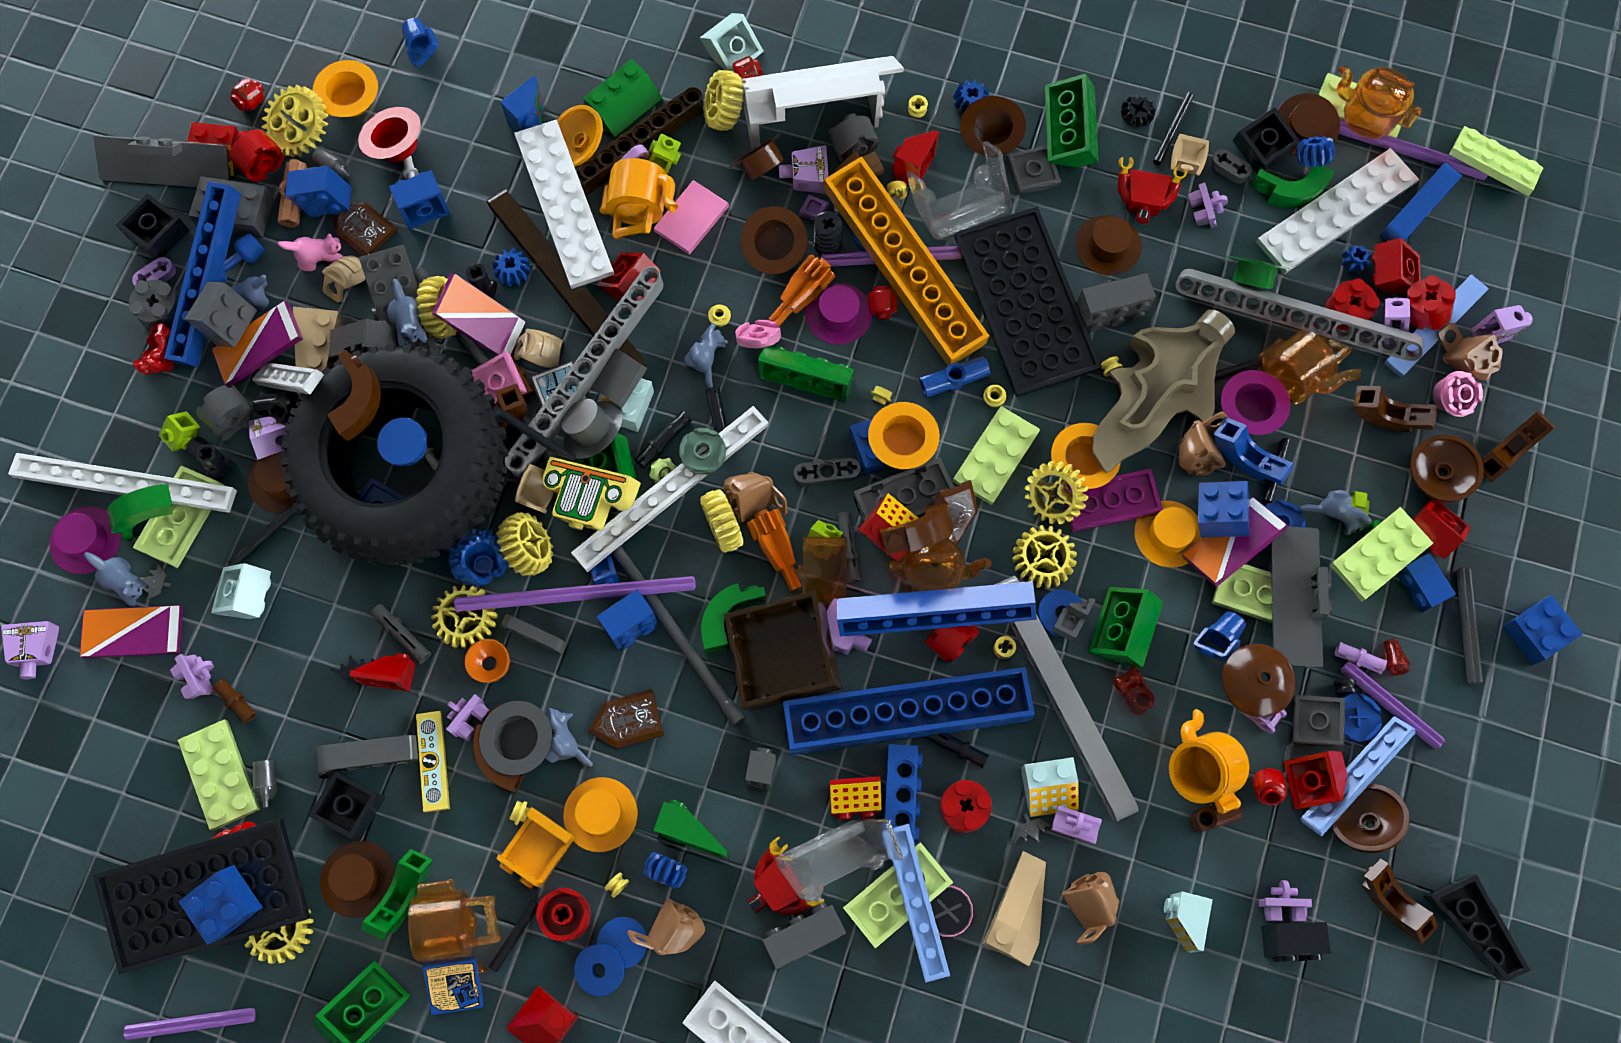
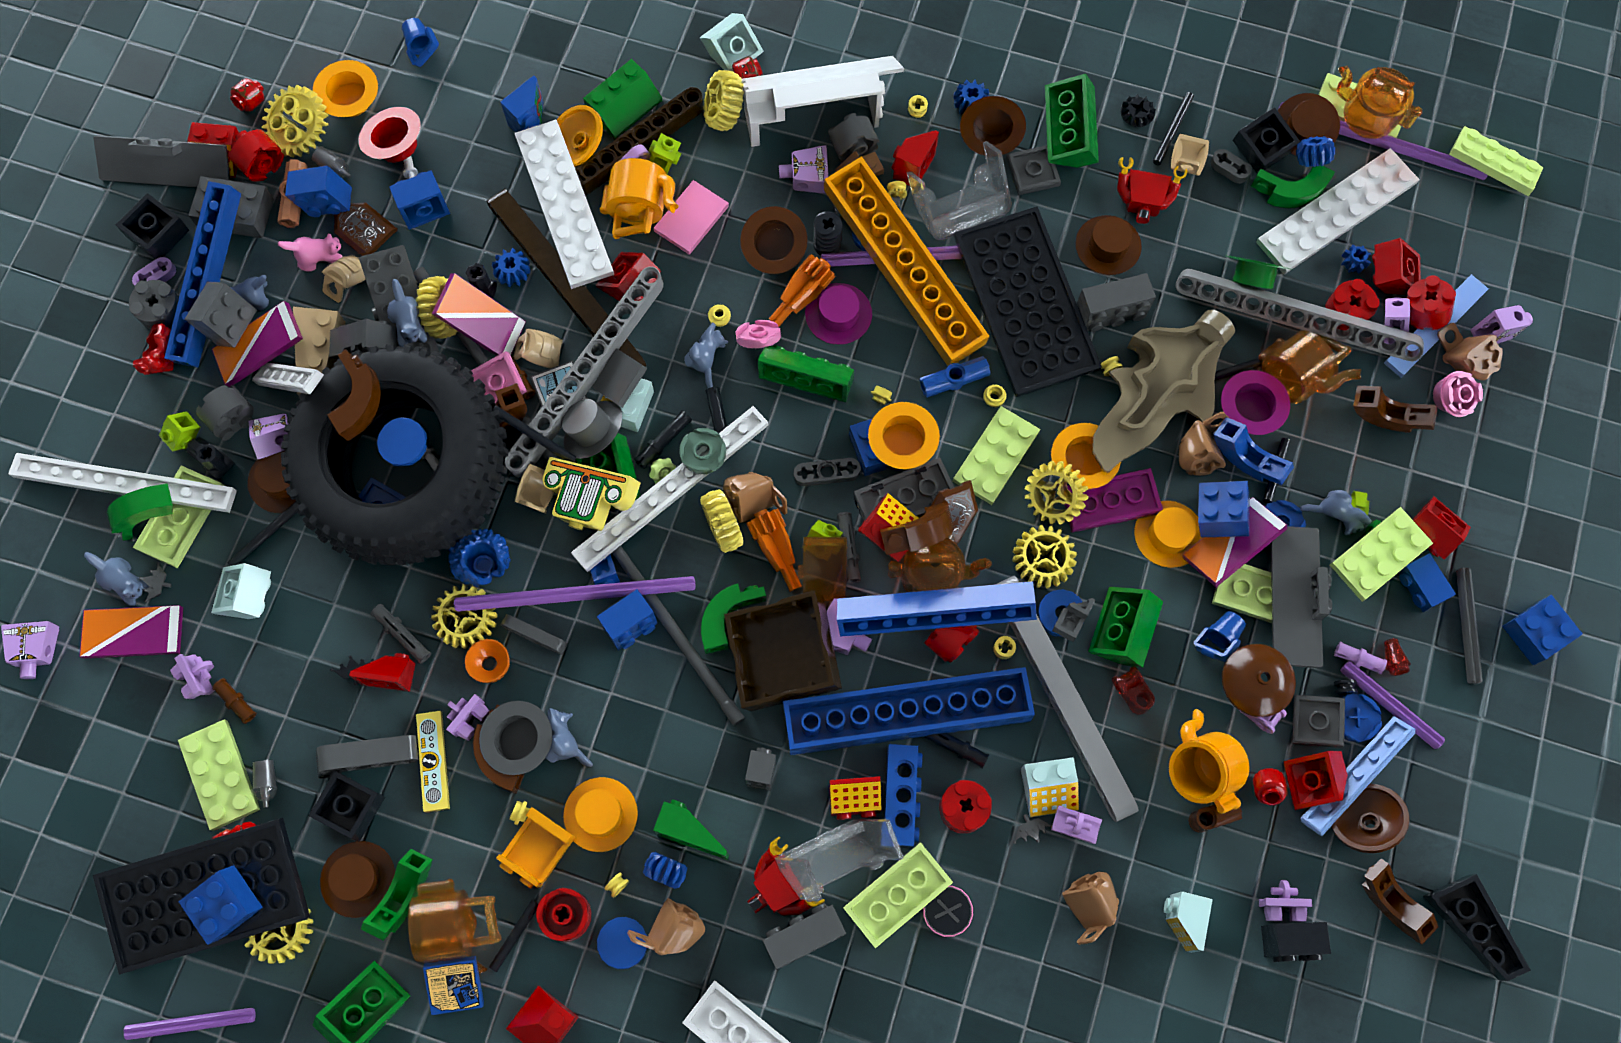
(82, 532): magenta hose -> none
(246, 249): blue piece -> none
(276, 403): black piece -> none
(525, 544): light yellow gear -> none
(589, 979): blue tile -> none
(628, 720): reddish brown tile -> none
(760, 158): reddish brown hose -> none
(812, 207): medium lavender tile -> none
(883, 302): red head -> none
(919, 908): light blue tile -> none
(1018, 916): tan wedge -> none
(1202, 197): lavender hips -> none
(1422, 204): blue beam -> none
(1456, 459): reddish brown dish -> none
(1516, 445): reddish brown arch -> none

